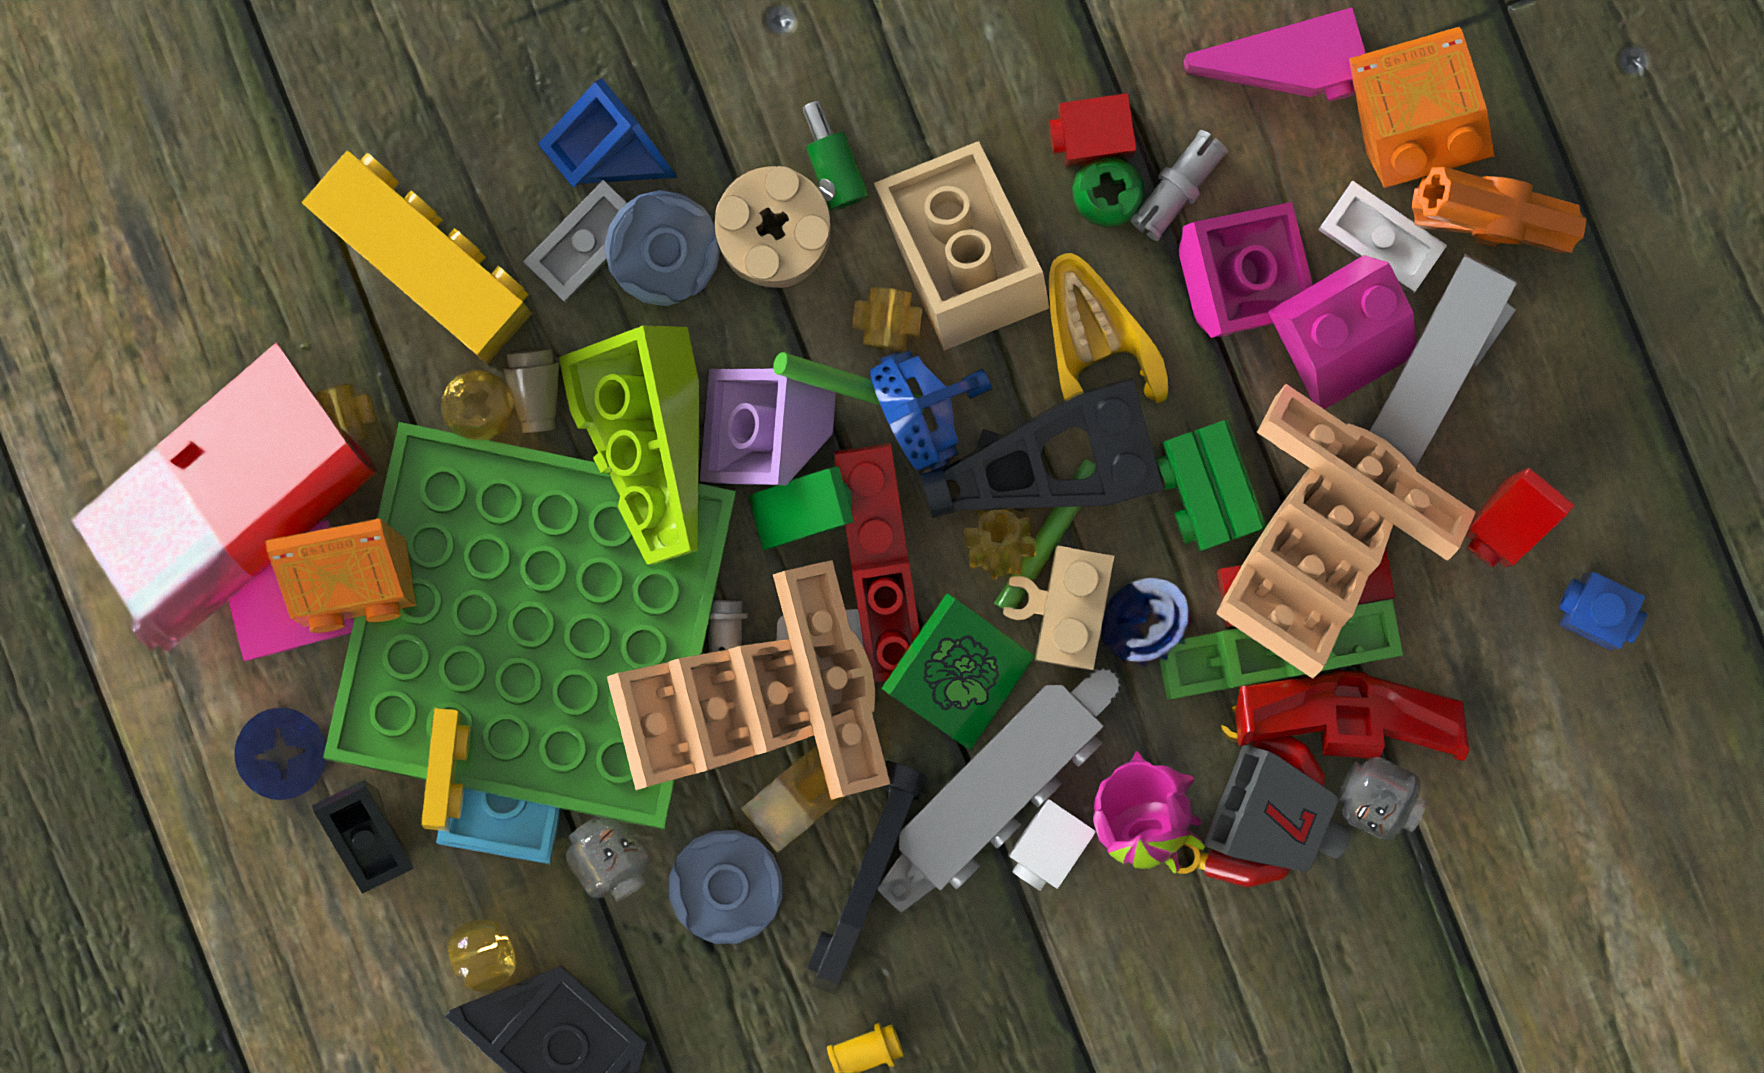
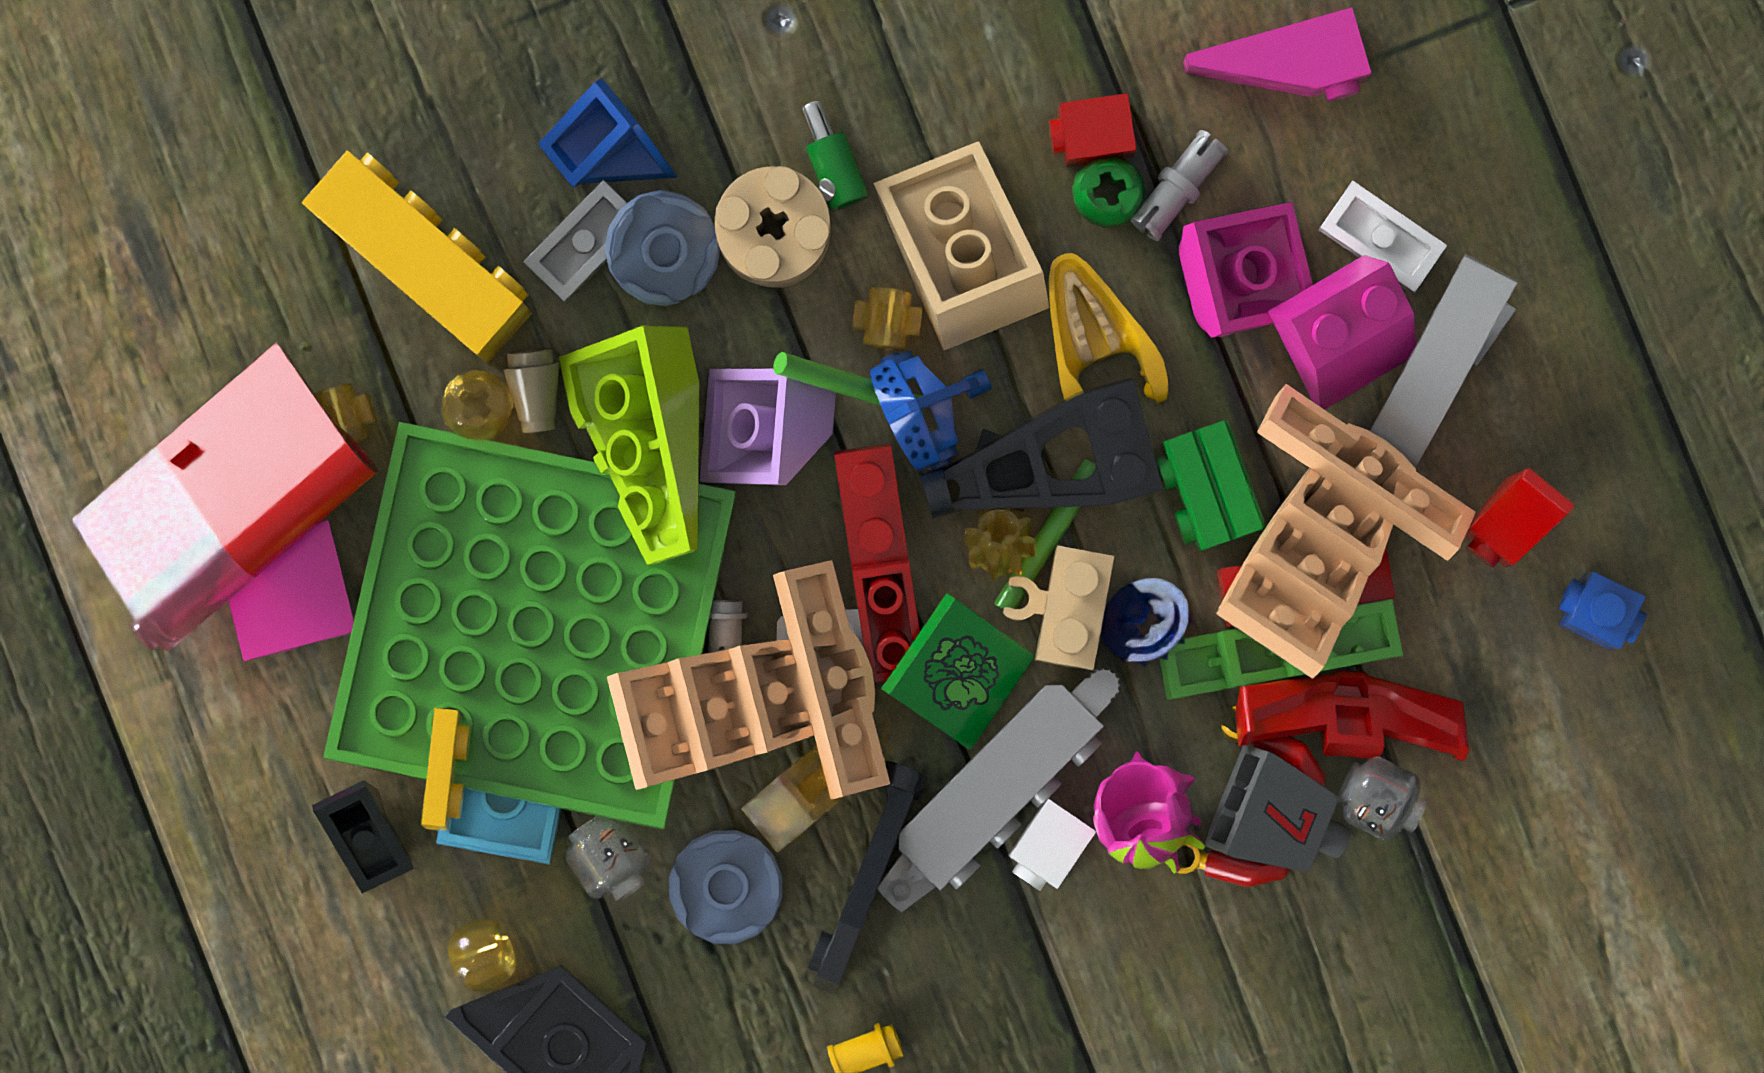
(264, 775): clear blue gear -> none
(343, 574): orange slope -> none
(801, 508): green slope -> none
(1421, 107): orange slope -> none
(1496, 211): orange piece -> none

